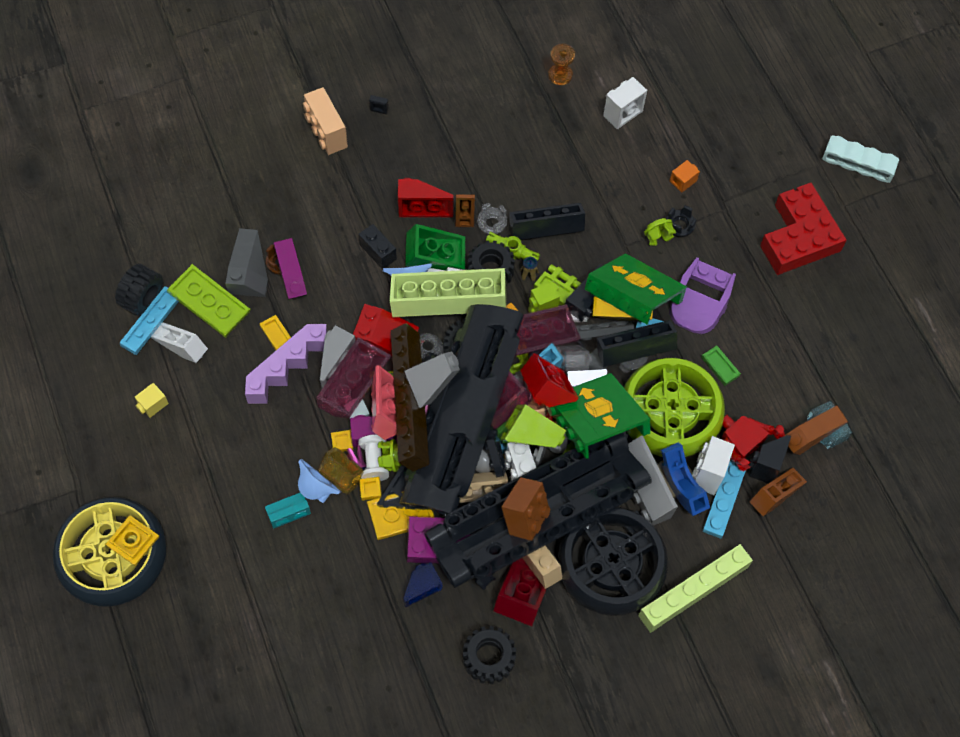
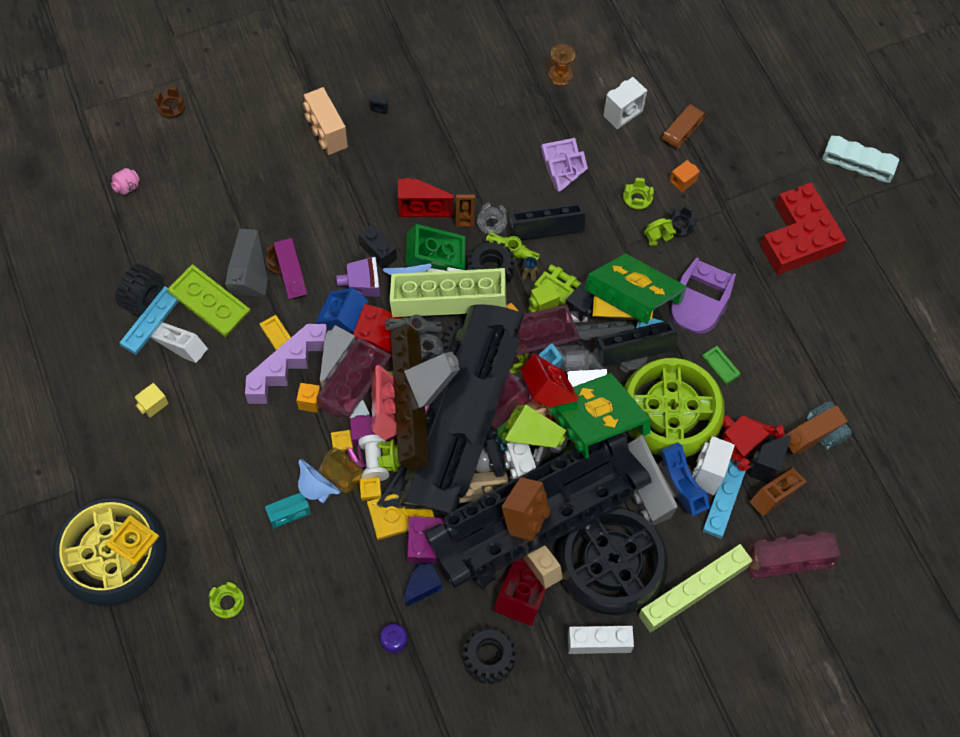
(125, 181): none -> bright pink head
(171, 96): none -> reddish brown piece
(217, 594): none -> lime piece
(307, 396): none -> light orange brick
(342, 309): none -> blue slope
(362, 277): none -> medium lavender torso
(393, 638): none -> dark purple head
(418, 321): none -> dark grey pin
(563, 162): none -> lavender slope
(600, 639): none -> white brick
(638, 187): none -> lime piece
(683, 126): none -> dark orange beam
(793, 555): none -> clear pink brick

